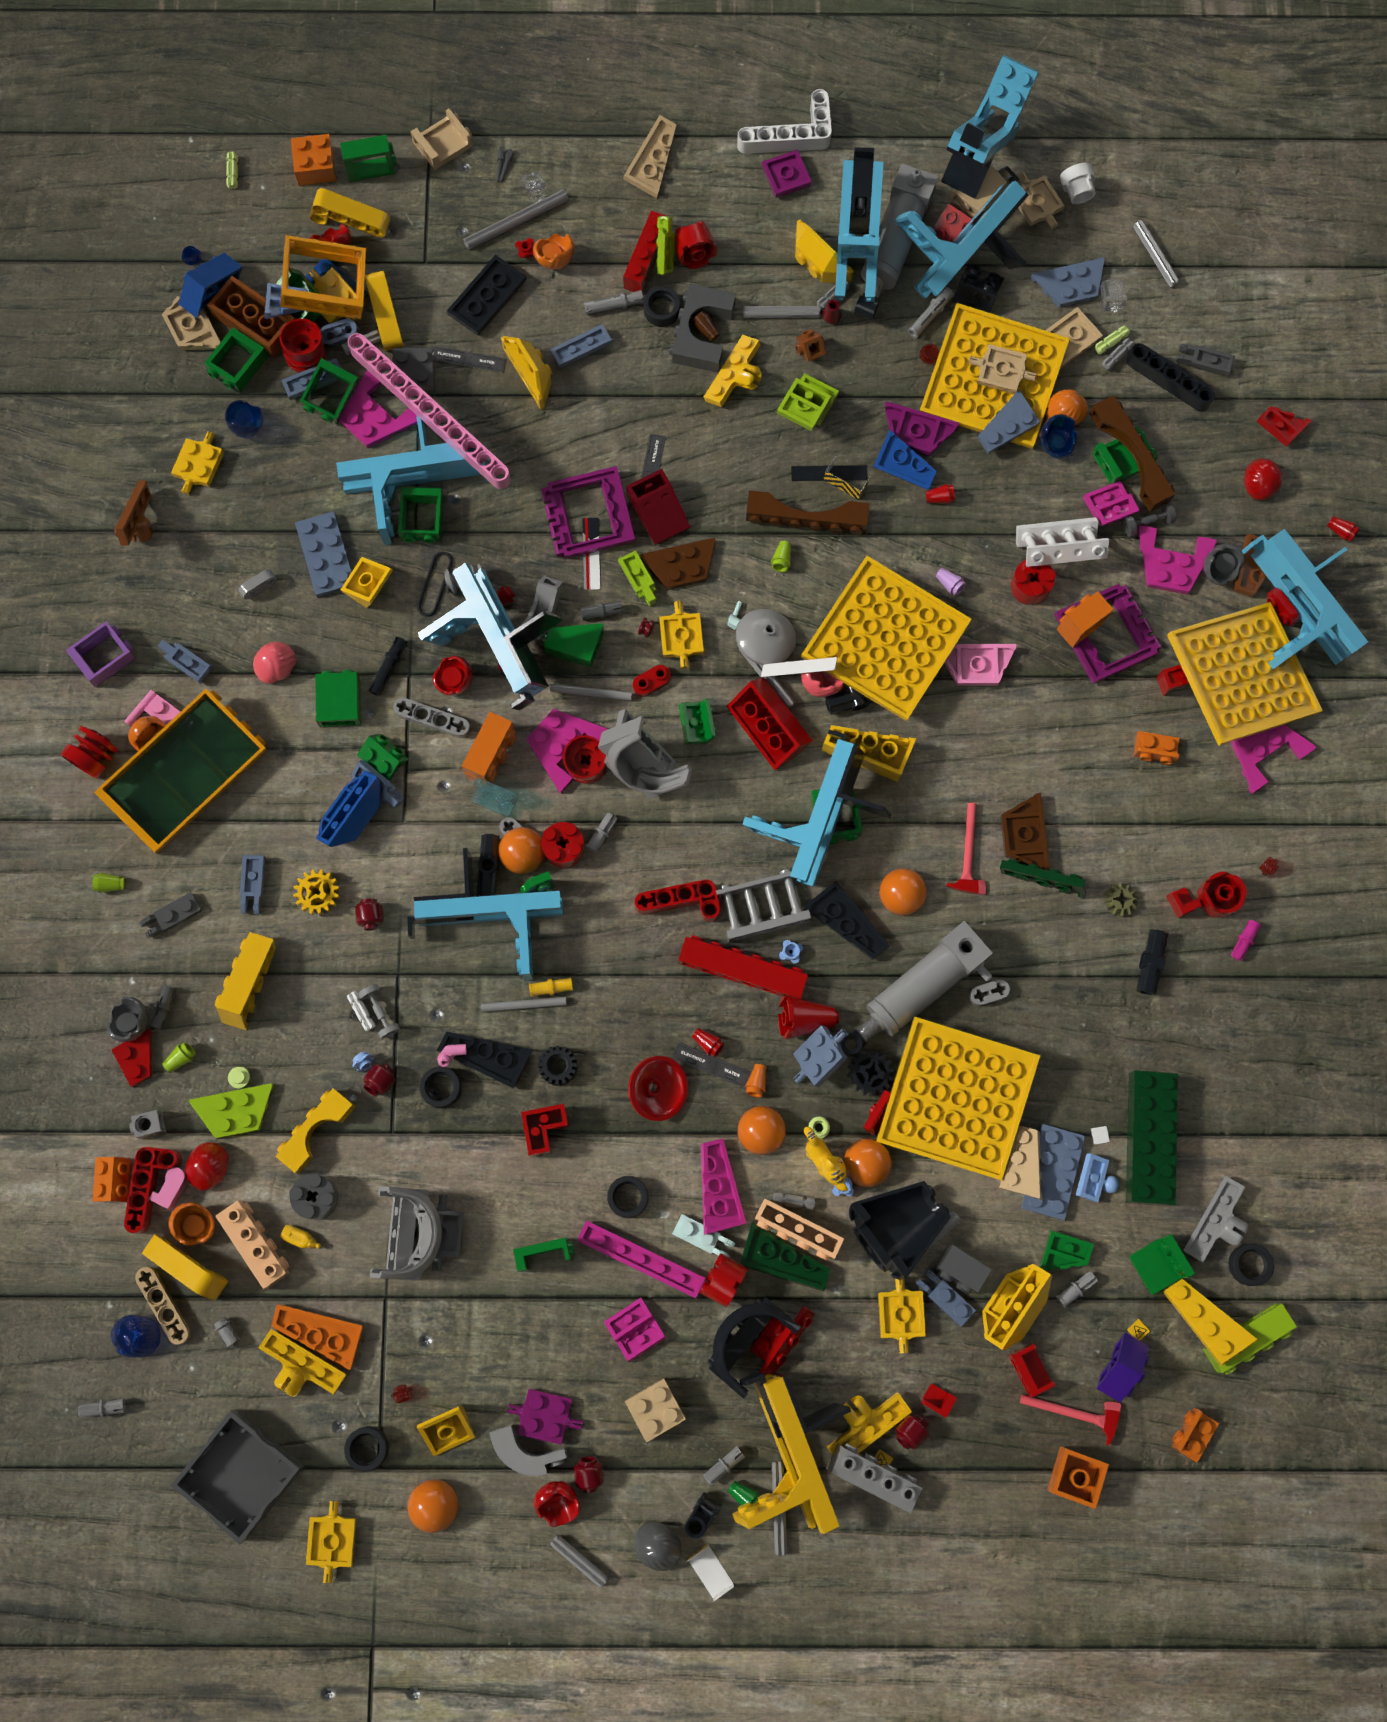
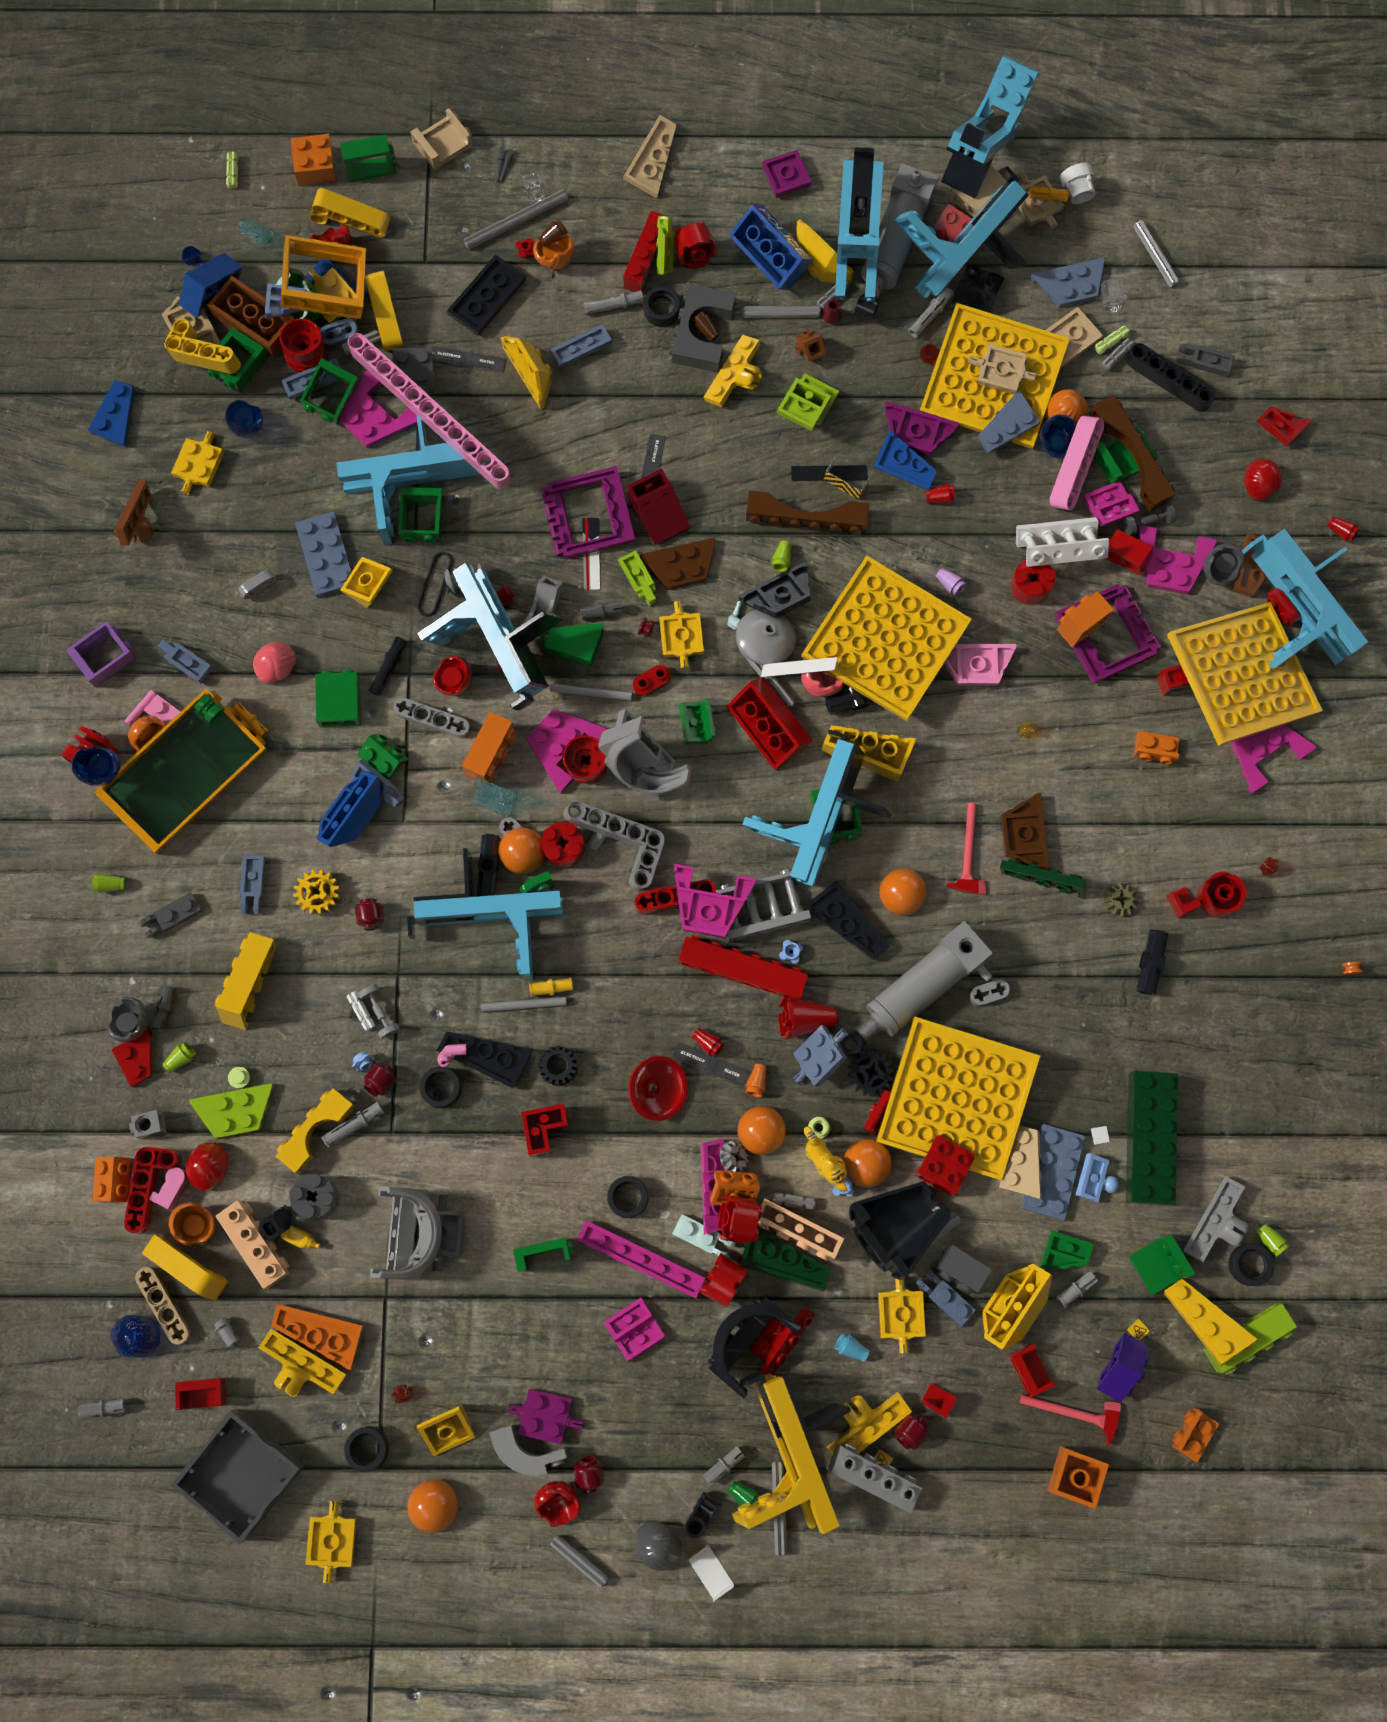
(95, 765): none -> clear blue piece
(113, 415): none -> blue wing
(185, 348): none -> yellow beam
(200, 1393): none -> red panel
(209, 708): none -> green wheel
(251, 720): none -> light orange pin
(252, 228): none -> clear light blue plate
(276, 1222): none -> black rock
(353, 1124): none -> light grey pin
(553, 233): none -> reddish brown cone
(622, 835): none -> light grey beam
(655, 1410): tan brick -> none
(707, 911): none -> dark pink wing
(729, 1162): none -> light grey gear
(734, 1184): none -> orange bracket
(739, 1219): none -> red brick
(770, 247): none -> blue brick
(780, 593): none -> black wing
(792, 133): white beam -> none
(851, 1347): none -> medium azure cone
(945, 1166): none -> red bracket
(1027, 730): none -> clear yellow plate
(1049, 193): none -> light orange axle
(1076, 462): none -> bright pink beam
(1129, 552): none -> red panel
(1245, 940): dark pink axle -> none
(1272, 1240): none -> lime cone
(1352, 968): none -> orange bush

